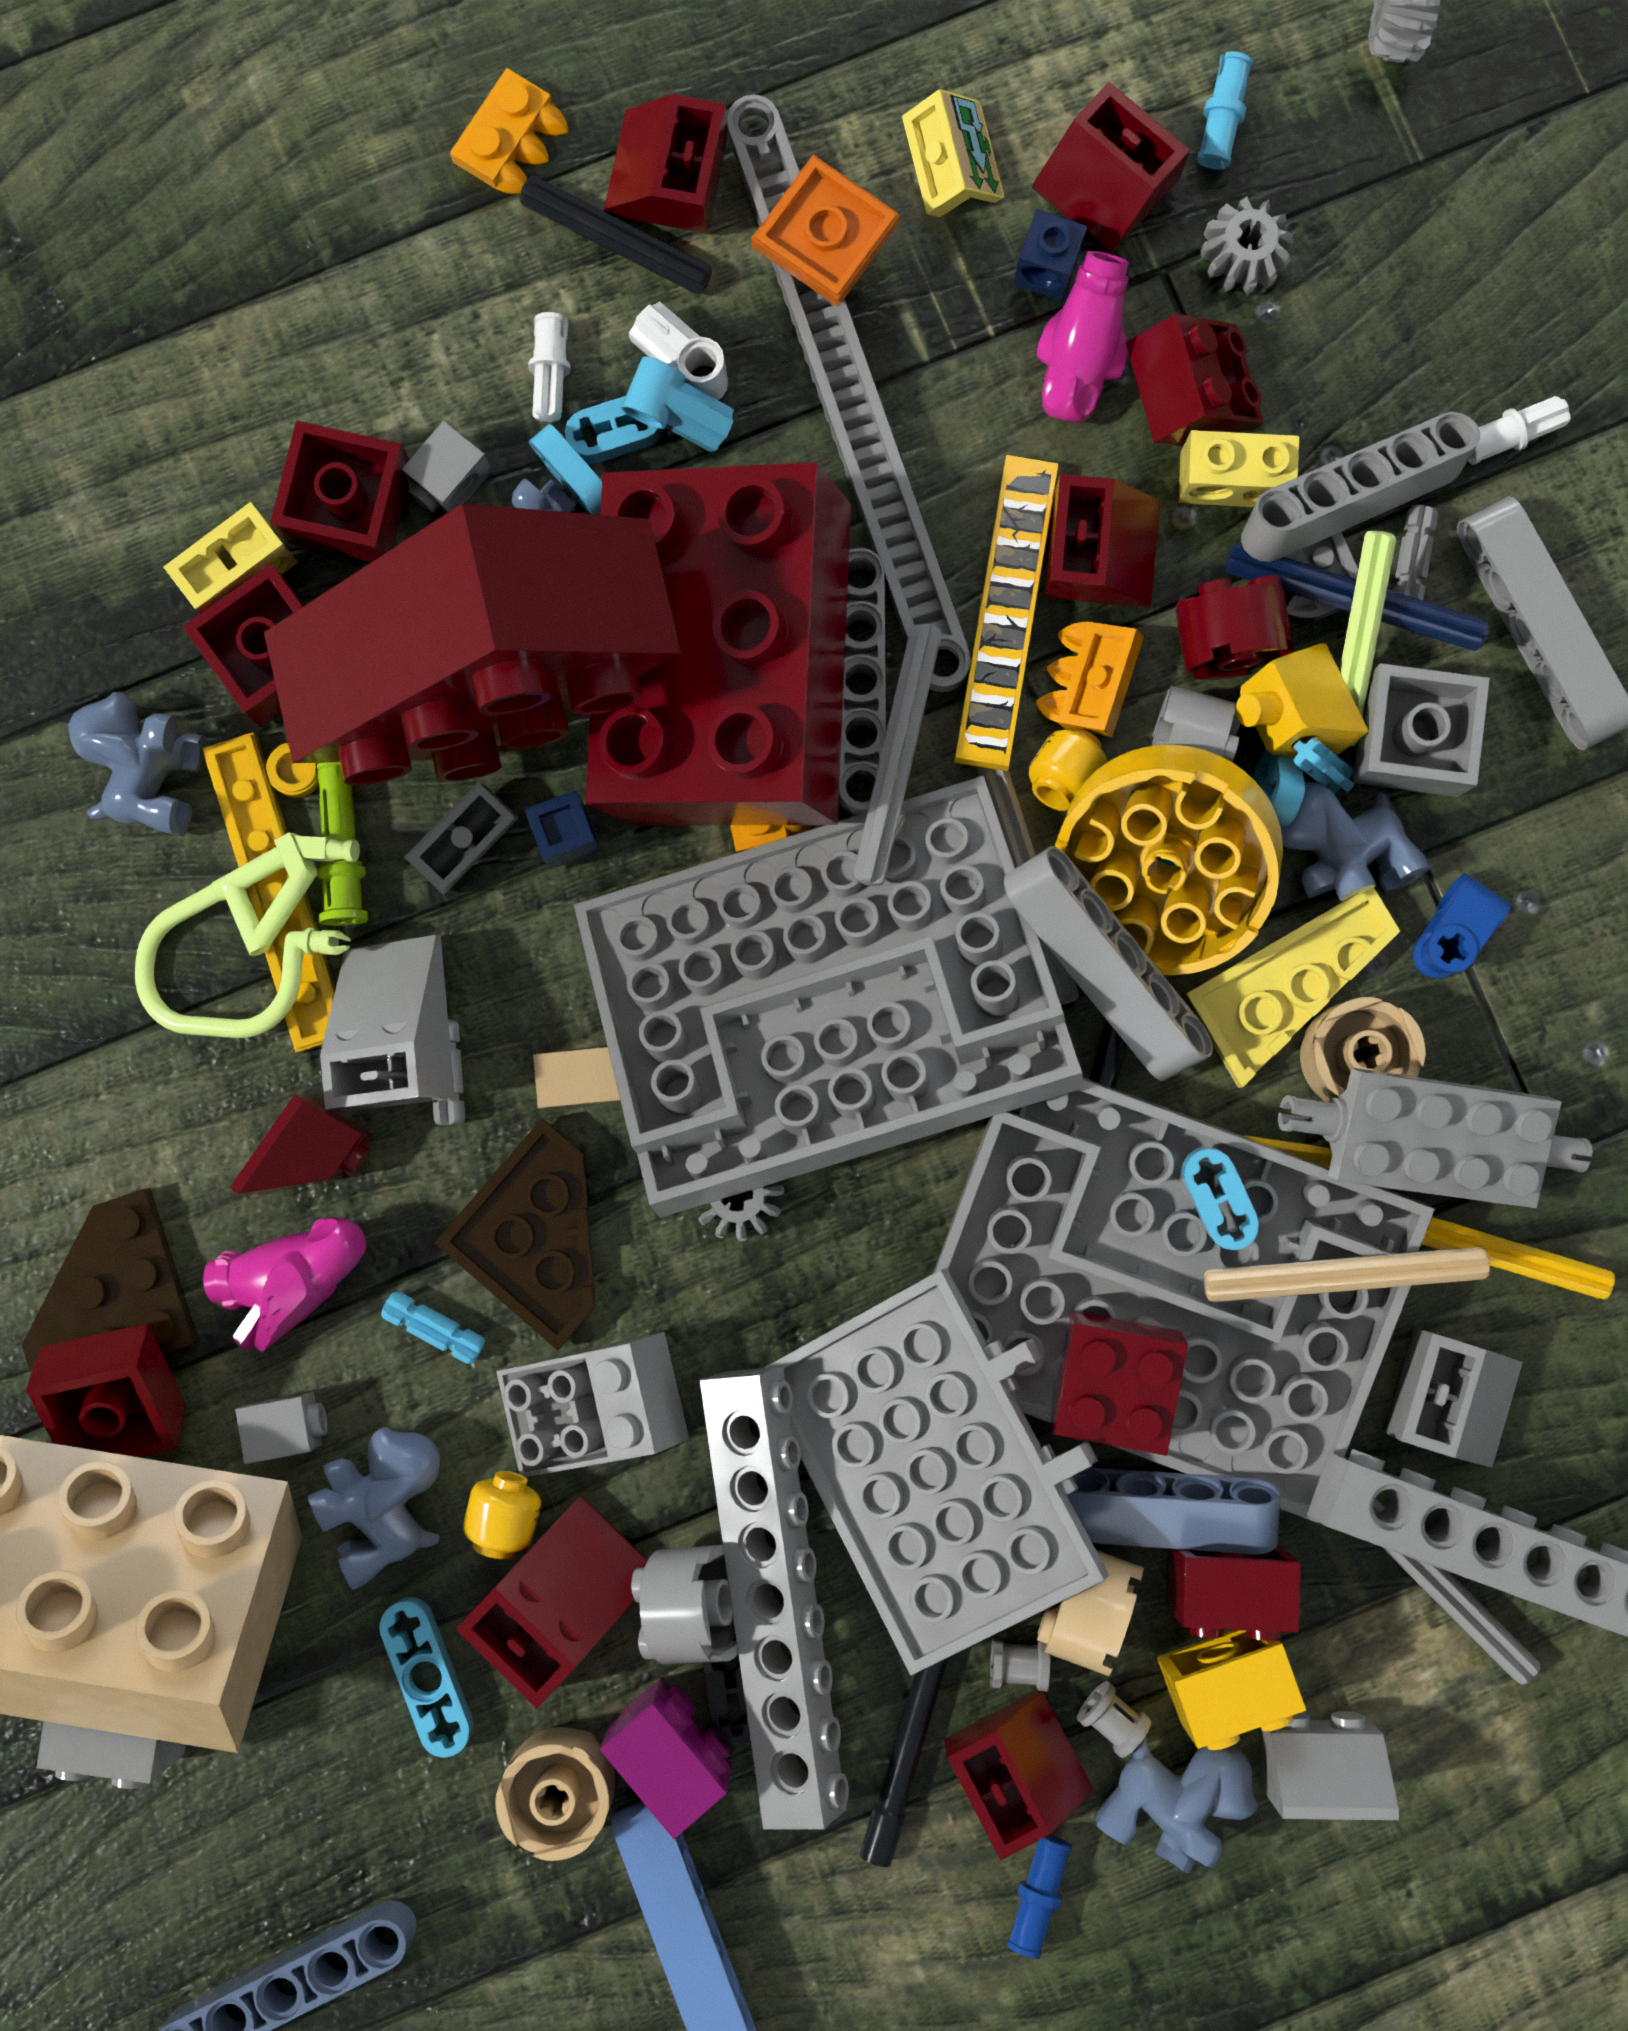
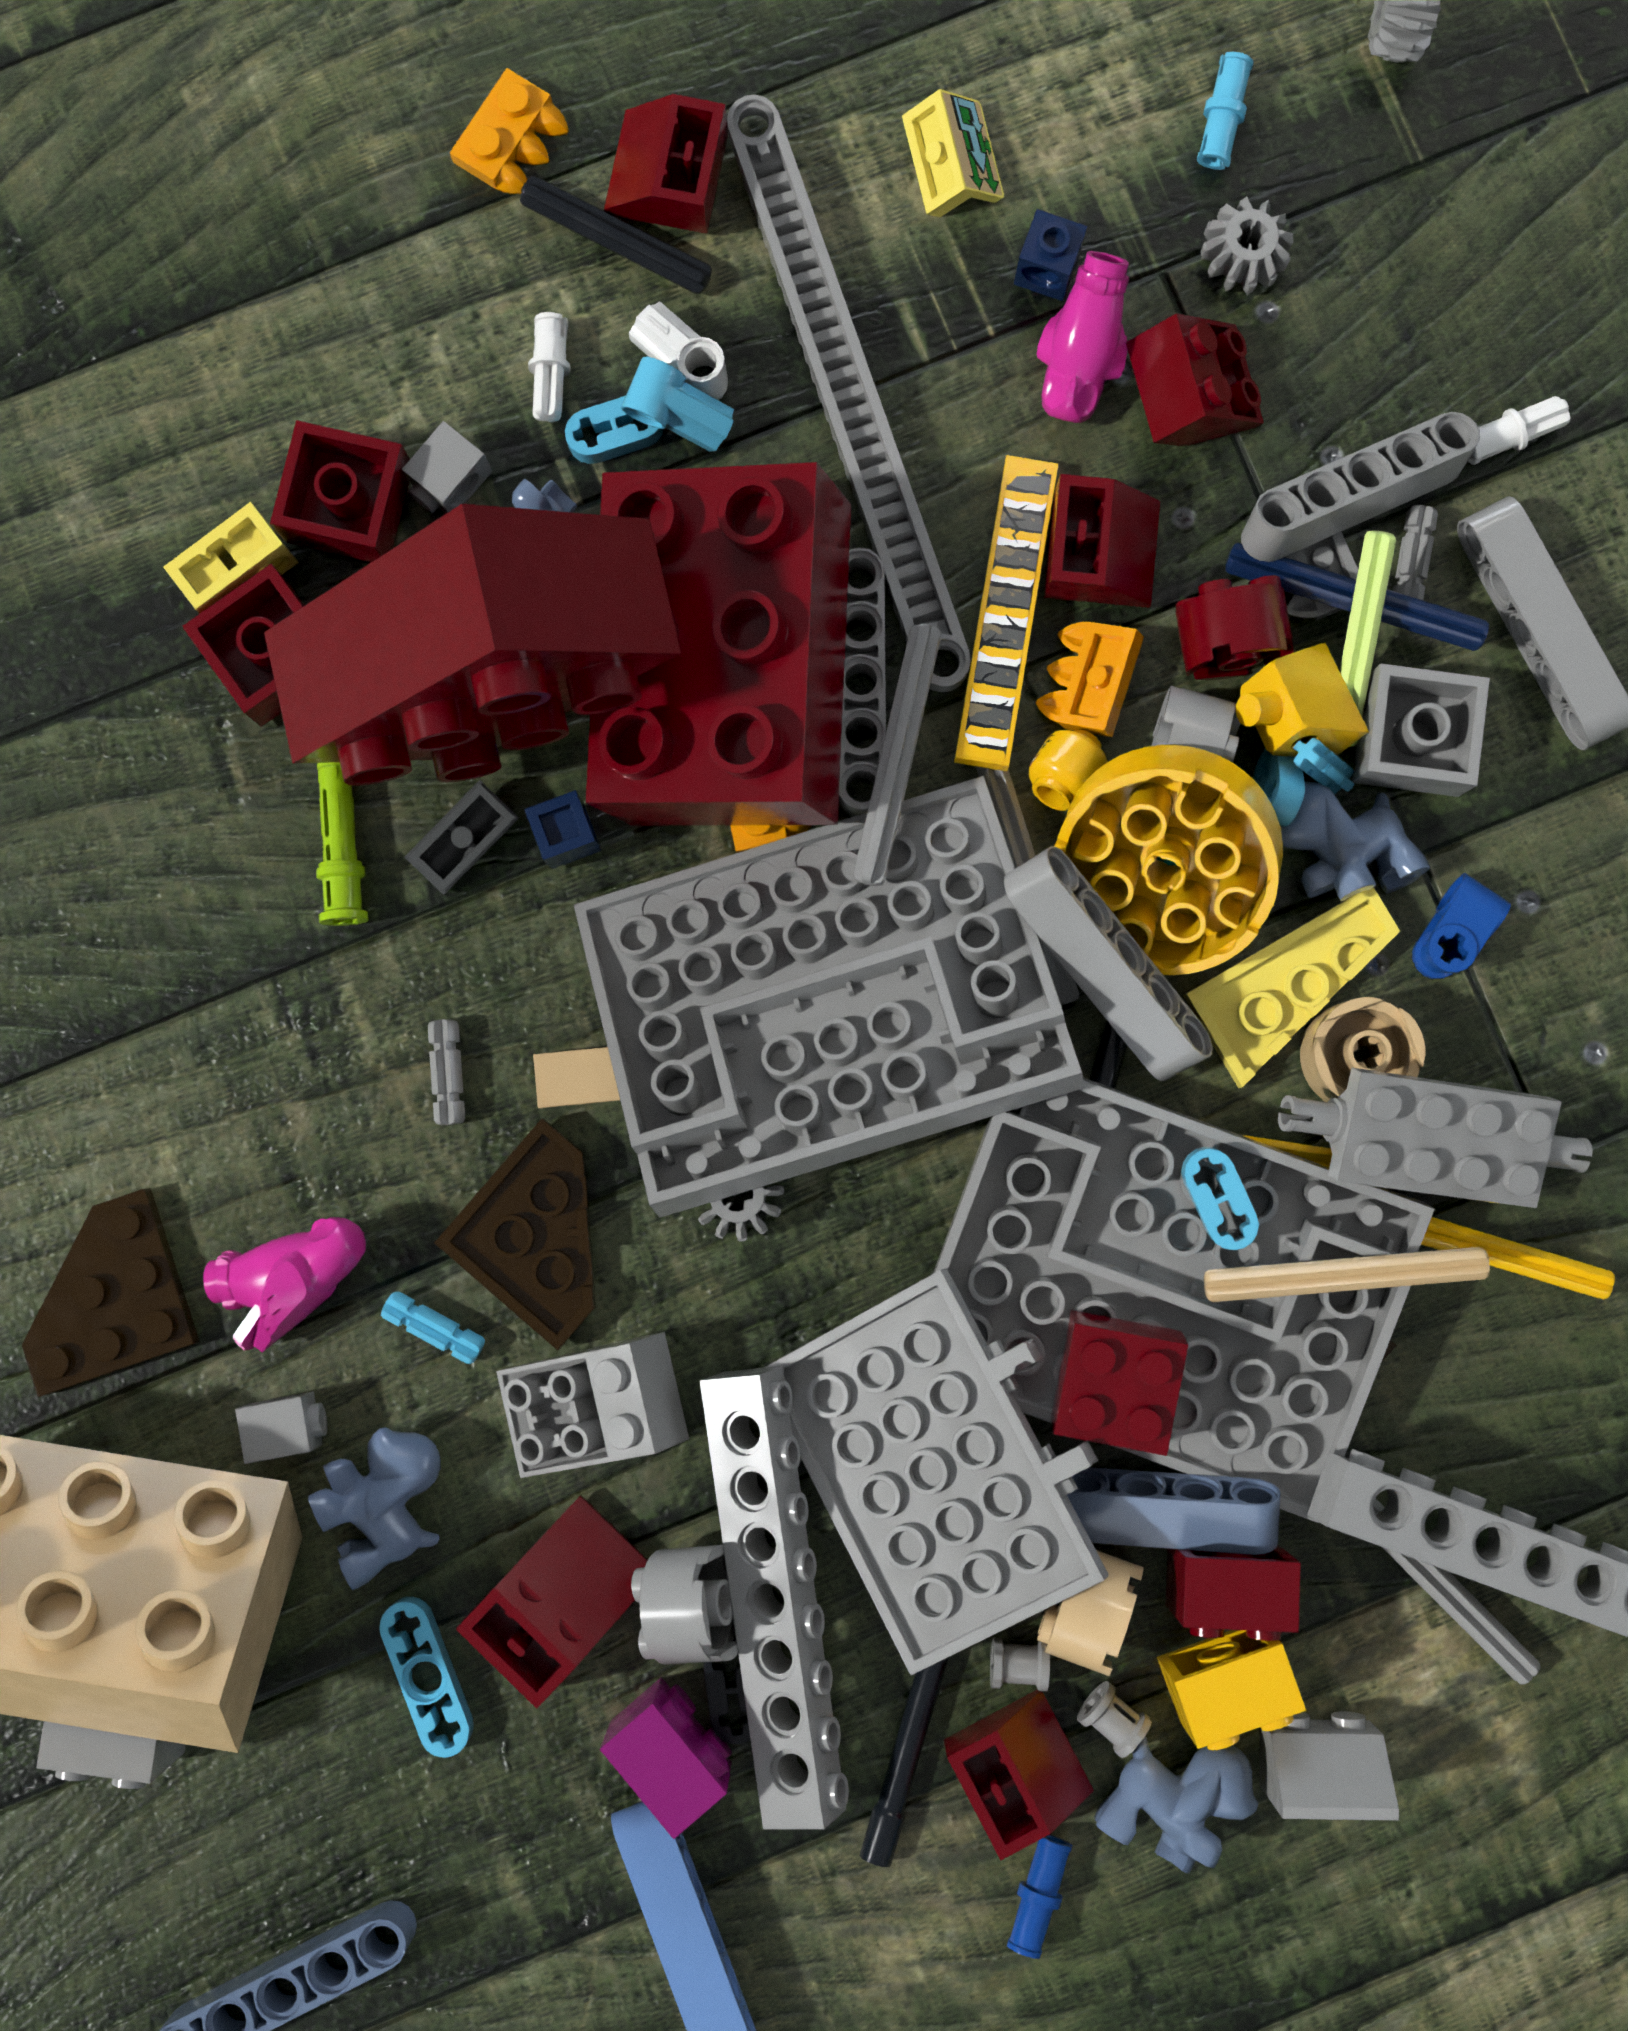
(108, 1393): dark red brick -> none
(139, 763): sand blue animal -> none
(253, 825): yellow tile -> none
(291, 778): yellow tile -> none
(297, 856): yellowish green piece -> none
(304, 1149): dark red slope -> none
(388, 1028): light grey slope -> none
(502, 1515): yellow head -> none
(540, 1820): tan brick -> none
(568, 468): medium azure beam -> none
(825, 230): orange plate -> none
(1111, 168): dark red slope -> none
(1234, 466): light yellow brick -> none
(1453, 1398): light grey slope -> none

